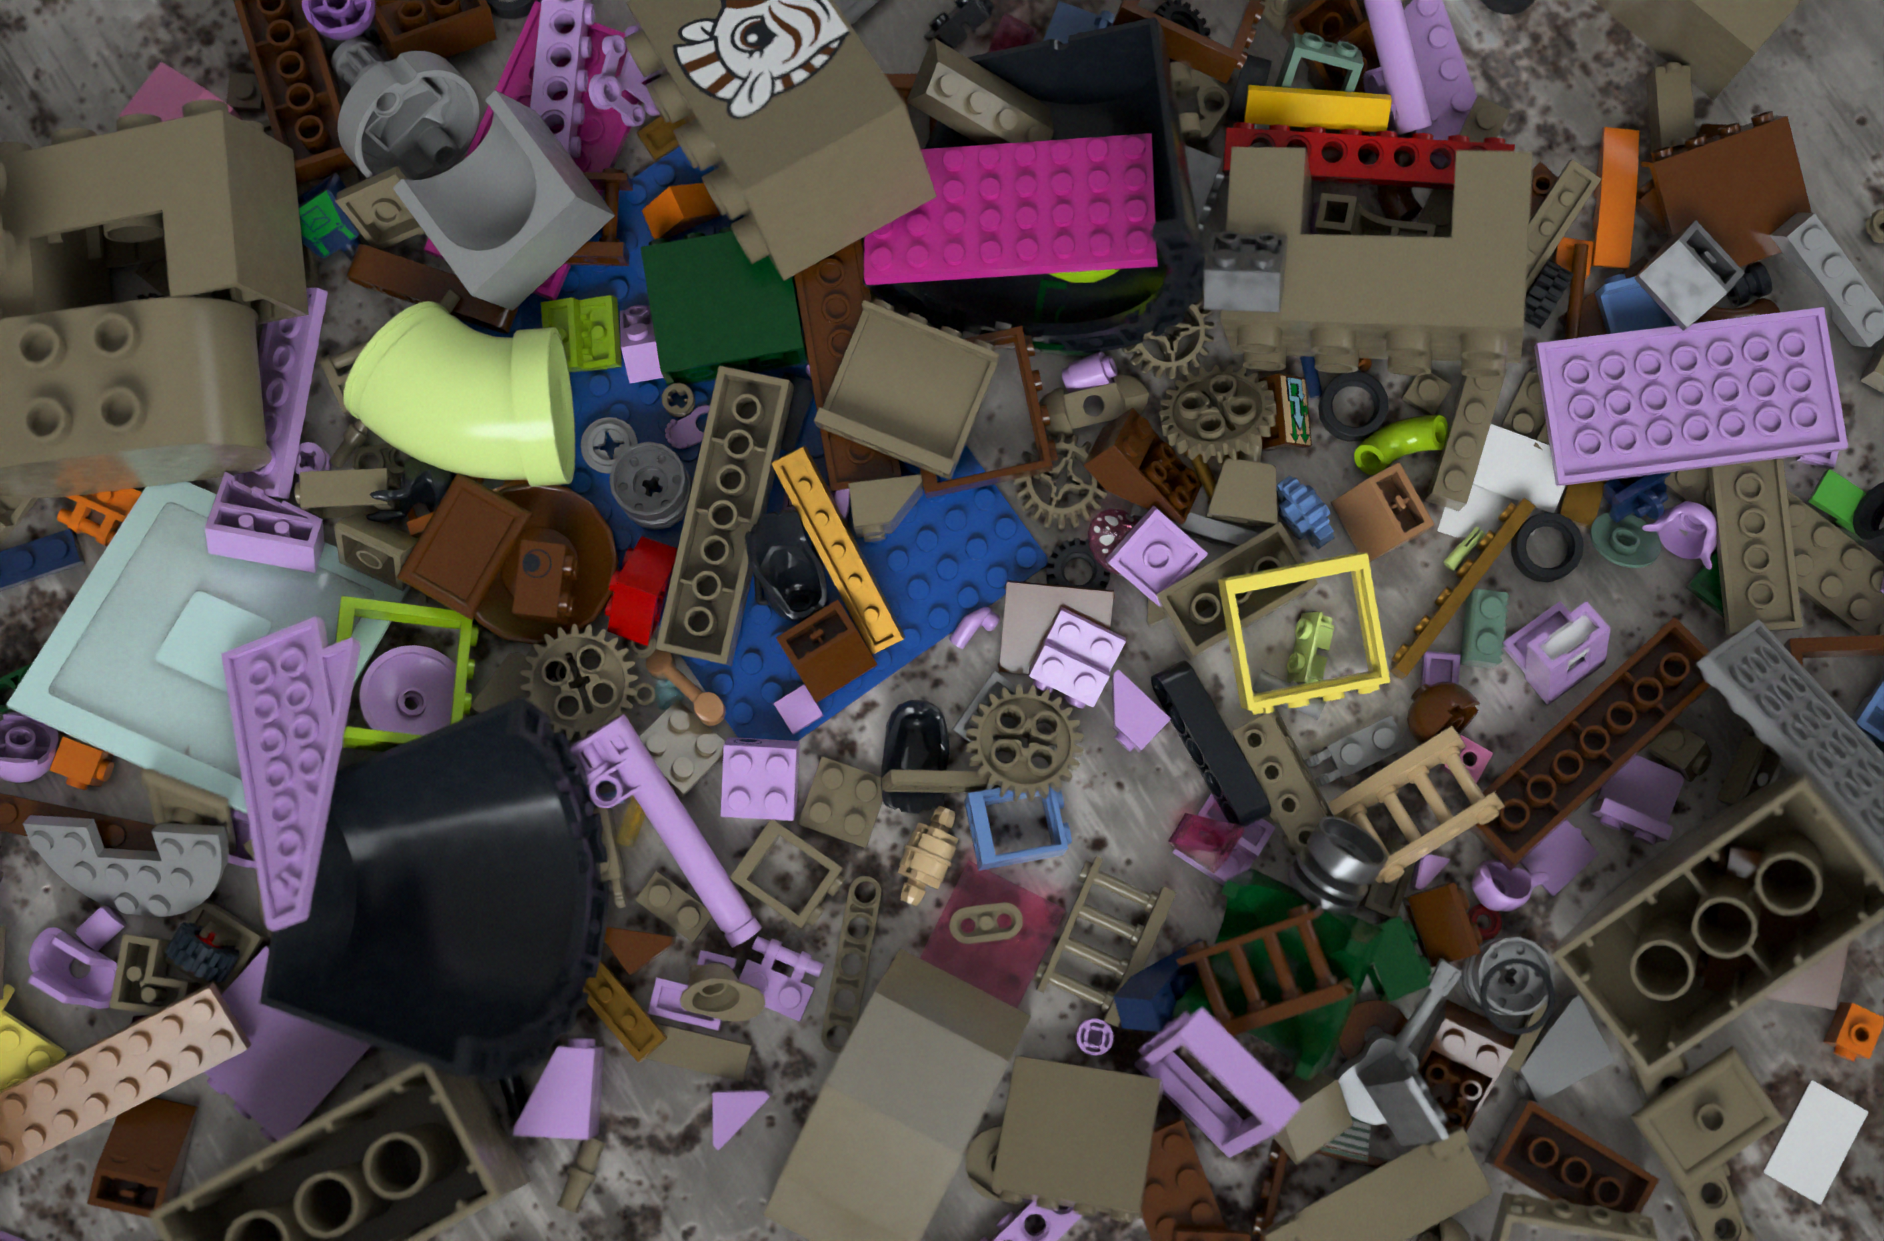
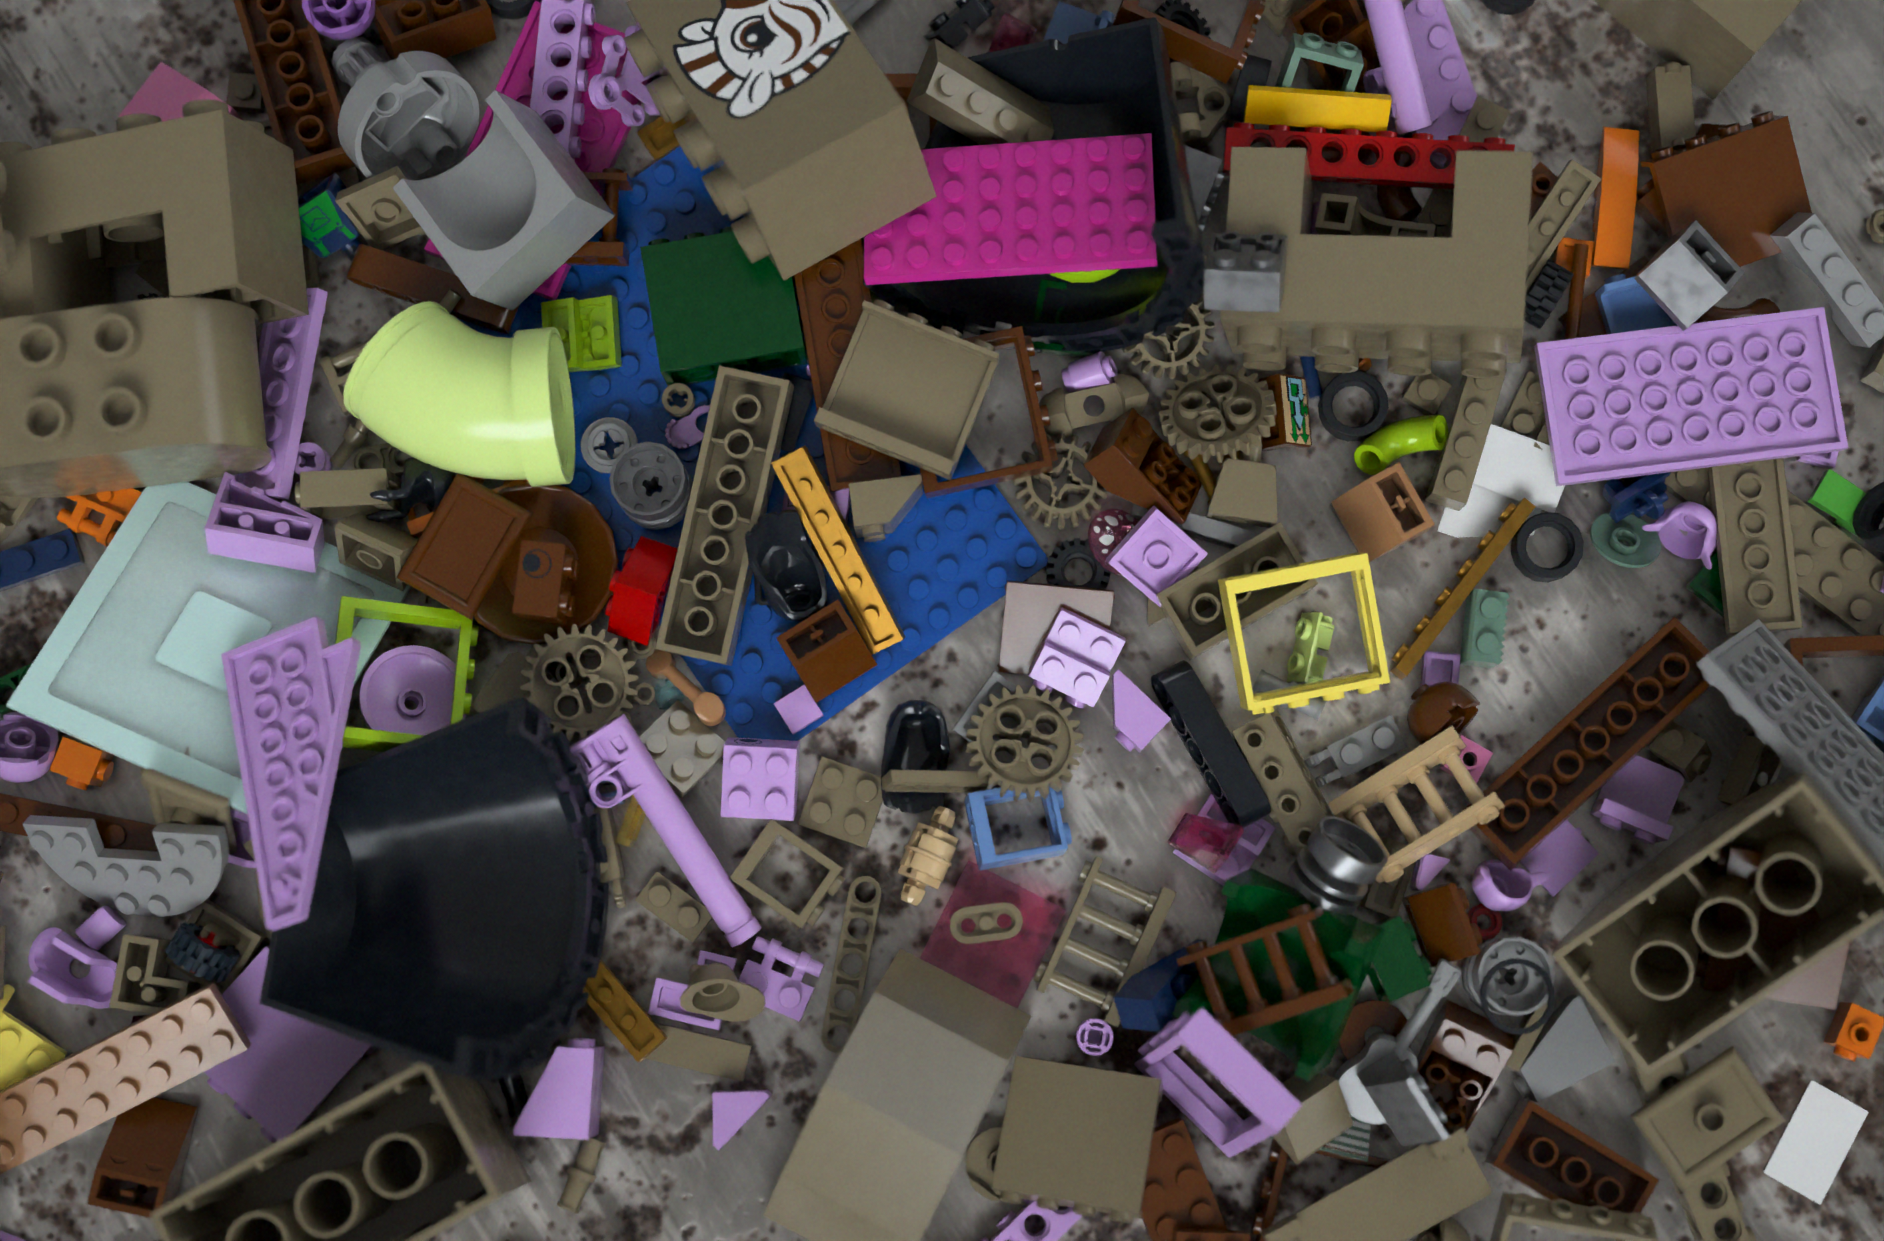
(636, 948): reddish brown slope -> none
(639, 344): lavender slope -> none
(679, 210): orange slope -> none
(971, 622): lavender arm -> none
(1304, 512): medium blue gear -> none
(1461, 551): yellowish green pin -> none
(1560, 649): lavender brick -> none
(1582, 502): pearl gold tile -> none
(1753, 282): black wheel -> none

